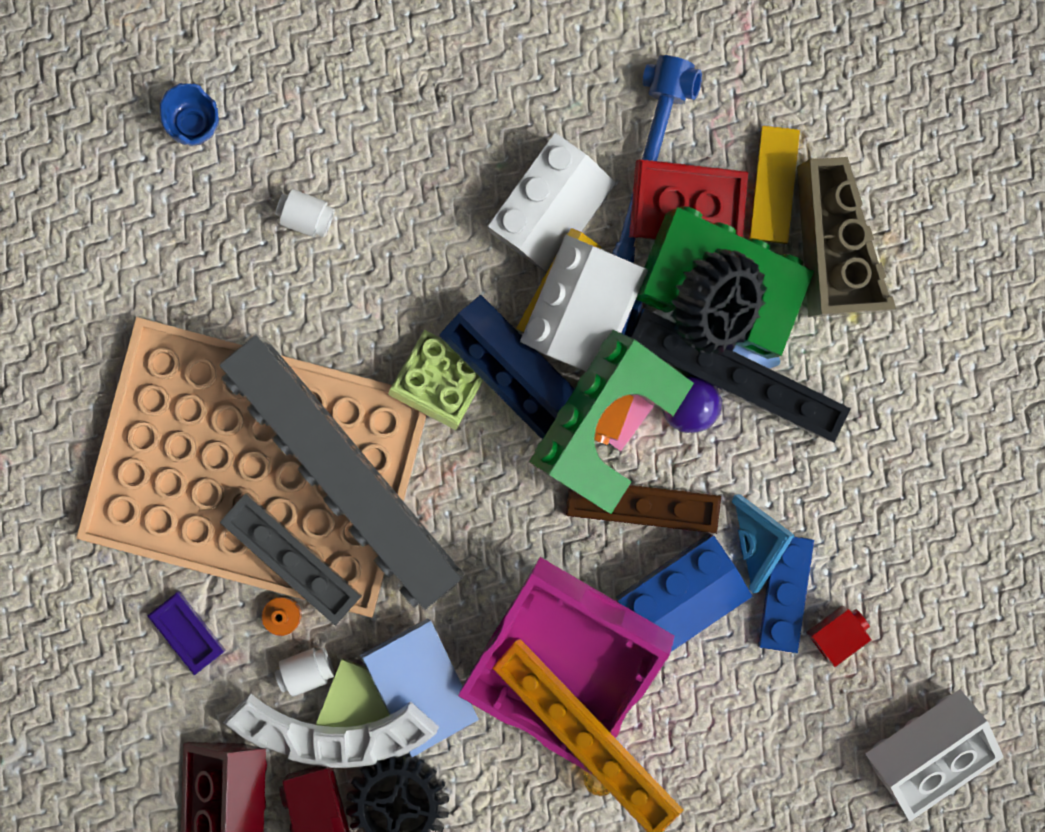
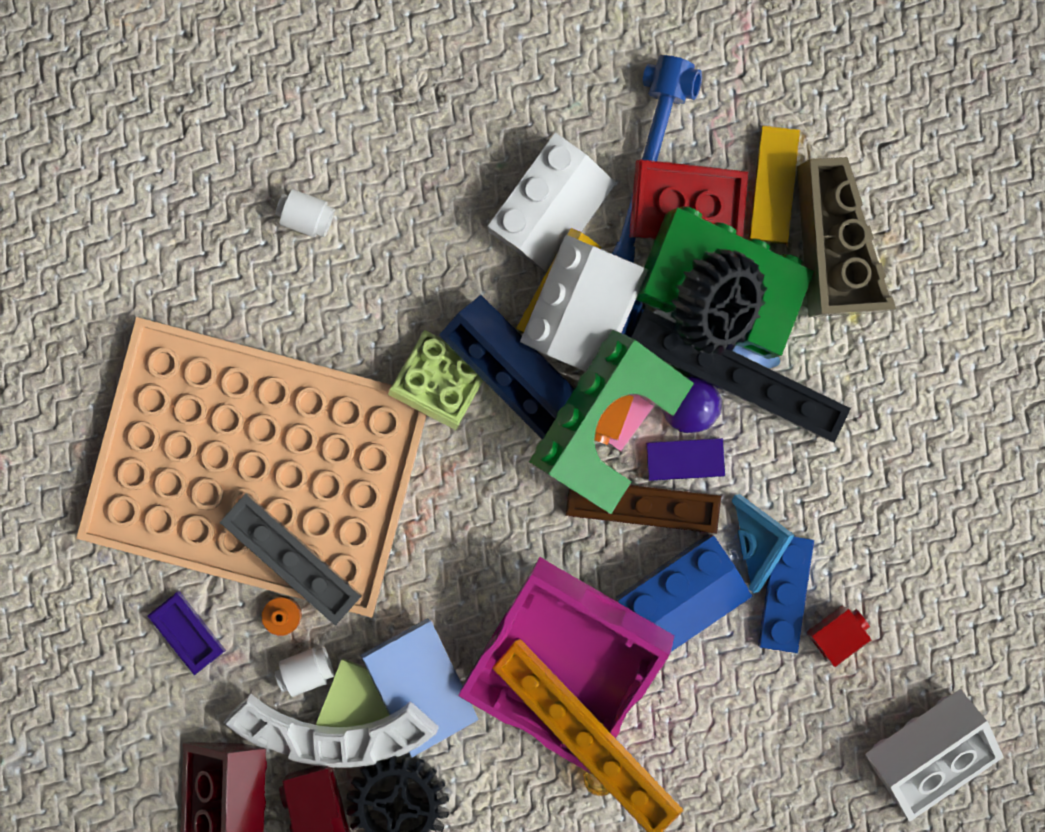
(189, 114): blue hair -> none
(342, 471): dark grey brick -> none
(685, 459): none -> dark purple tile

